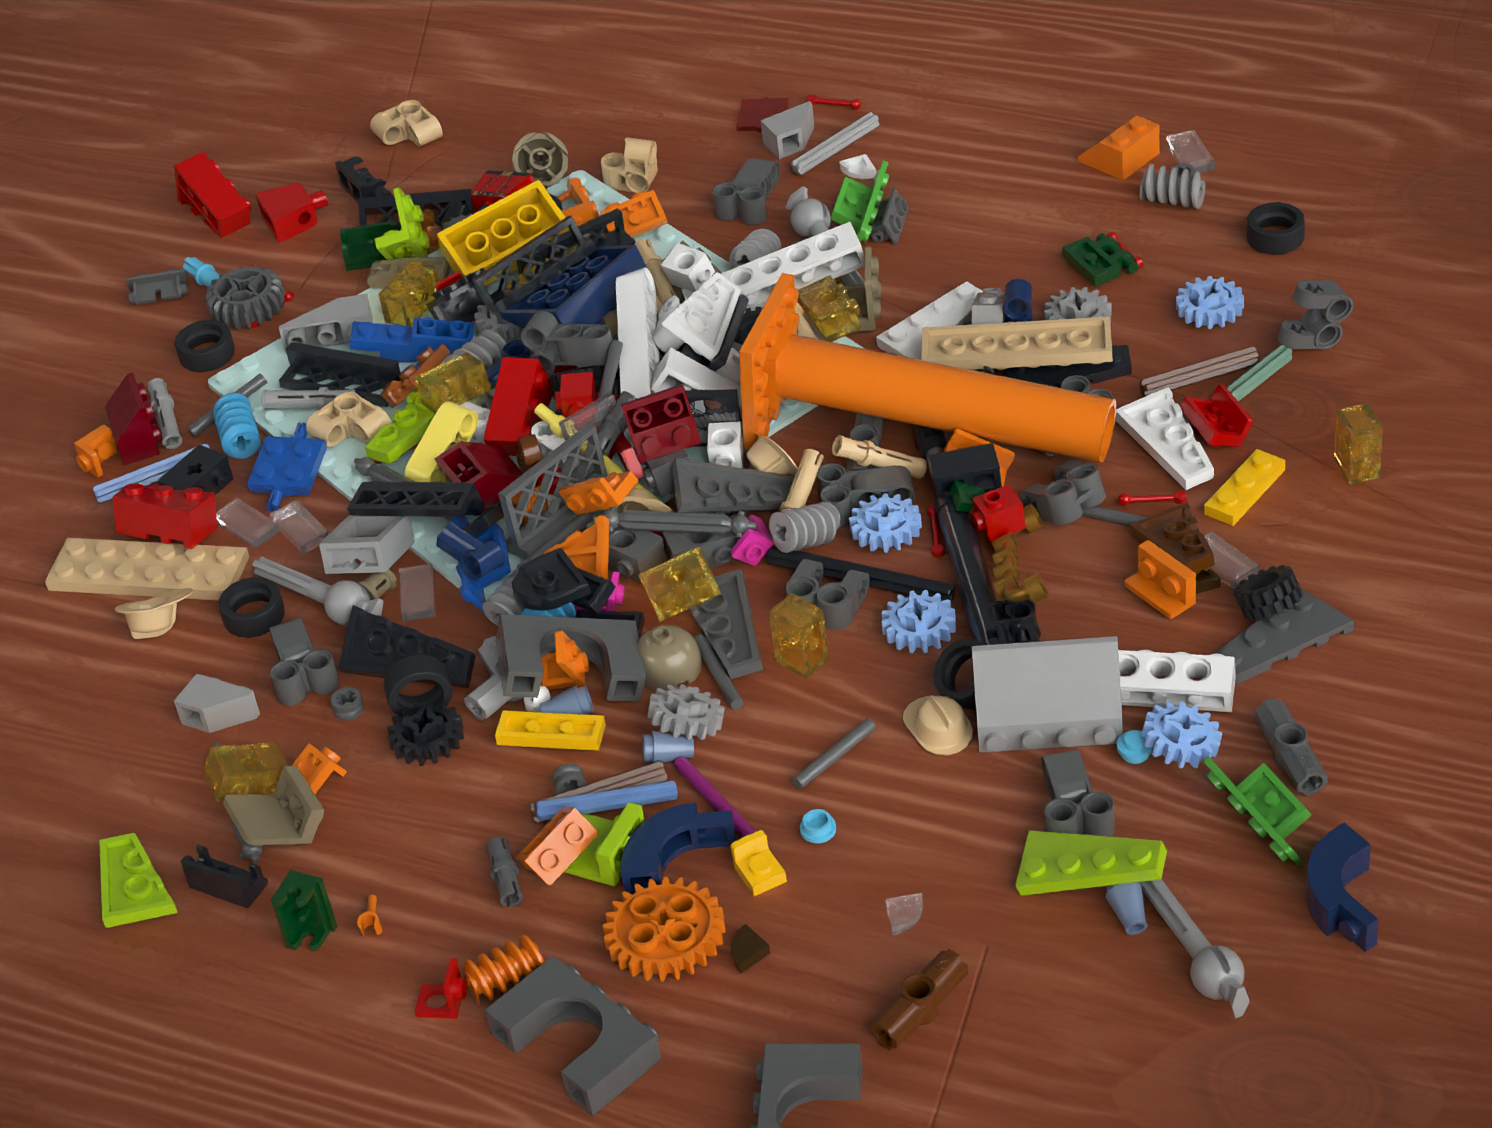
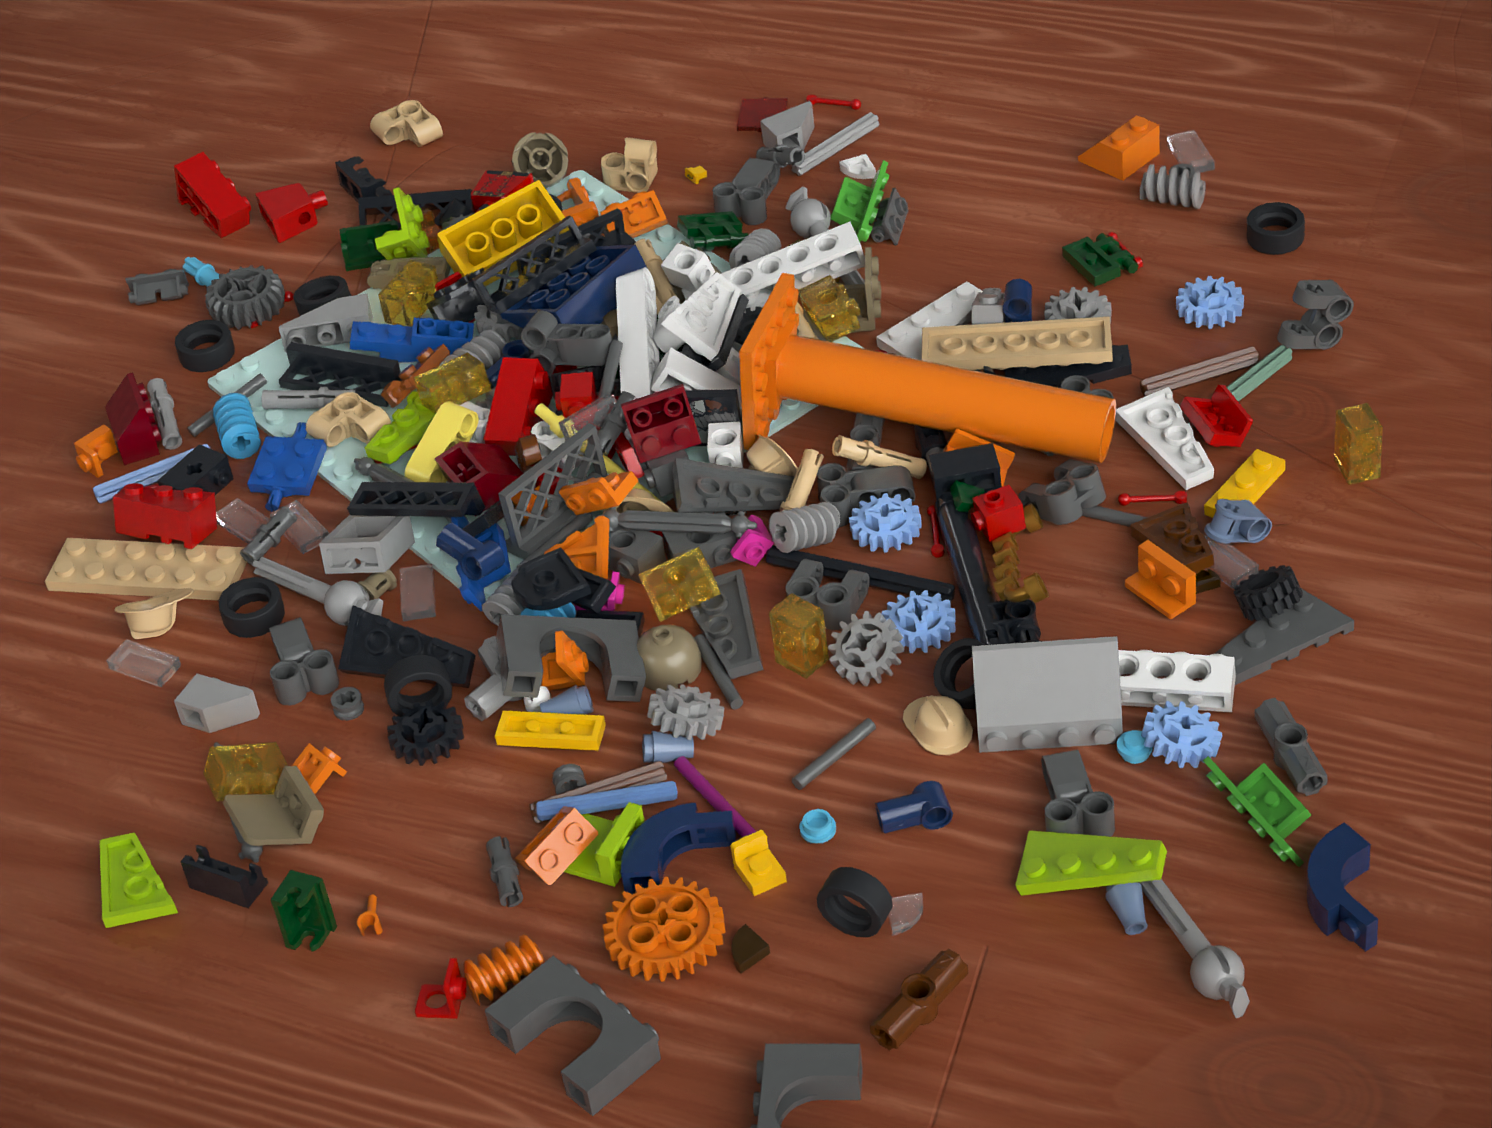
(143, 663): none -> clear tile
(268, 535): none -> dark grey pin
(319, 292): none -> black tyre
(695, 174): none -> yellow piece
(712, 230): none -> dark green plate
(782, 154): none -> dark grey pin
(862, 888): none -> black tyre
(880, 649): none -> light grey gear
(924, 806): none -> dark blue piece
(1238, 522): none -> sand blue piece

